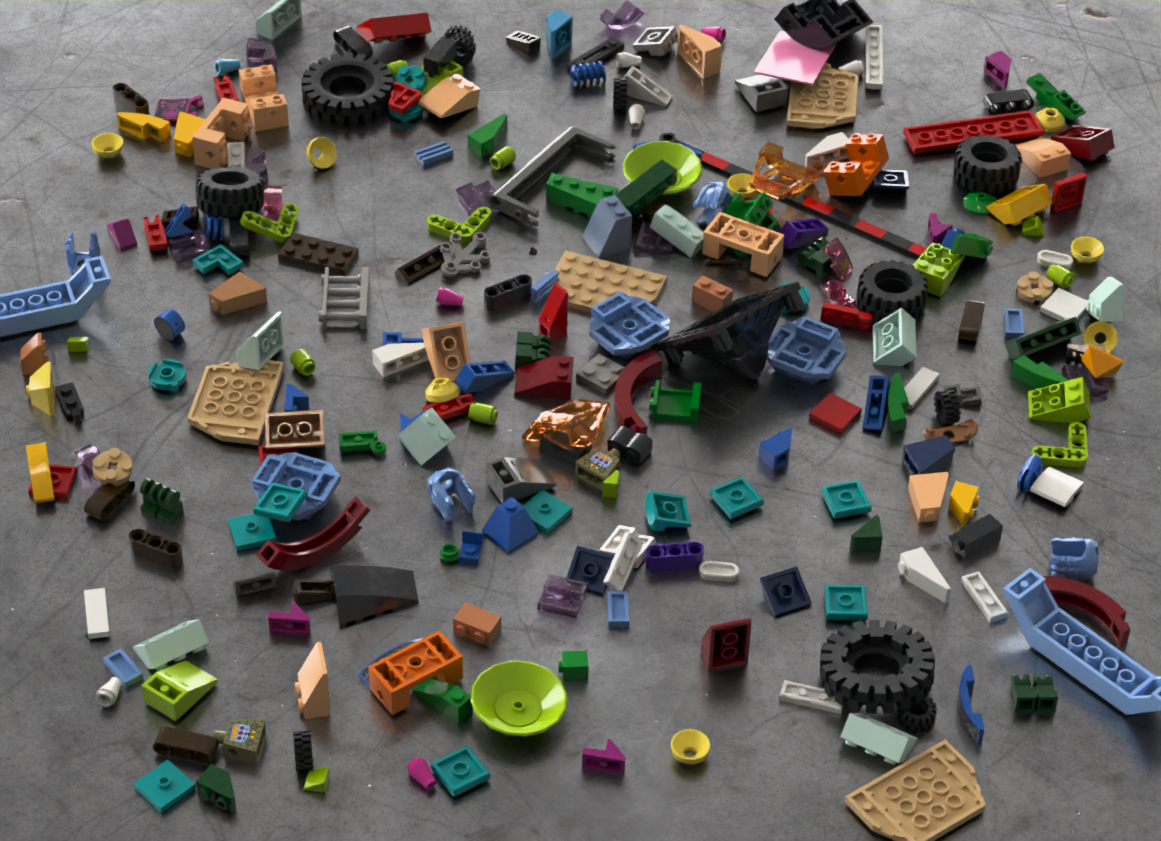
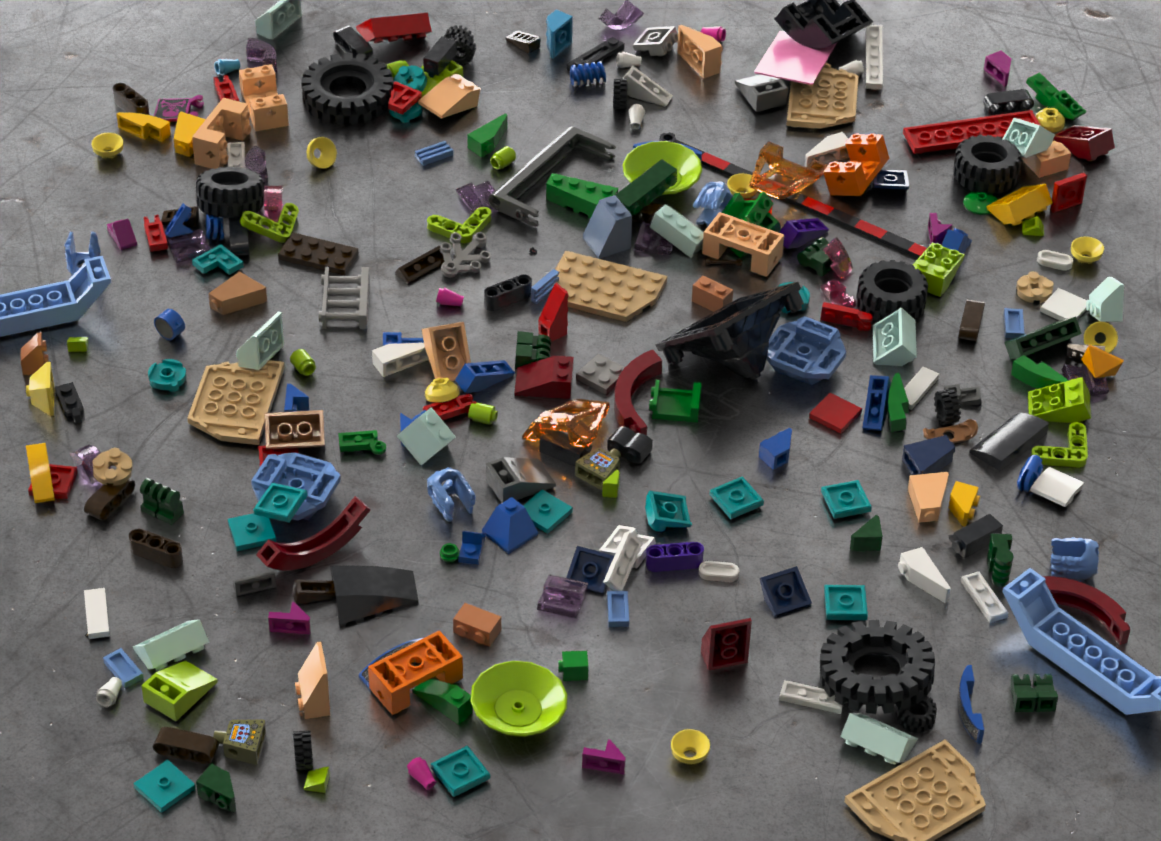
(627, 325): medium blue piece -> none
(972, 245): green slope -> none
(1000, 558): none -> dark green legs
(1010, 440): none -> black slope
(1028, 137): none -> light aqua slope
(1060, 276): lime brick -> none

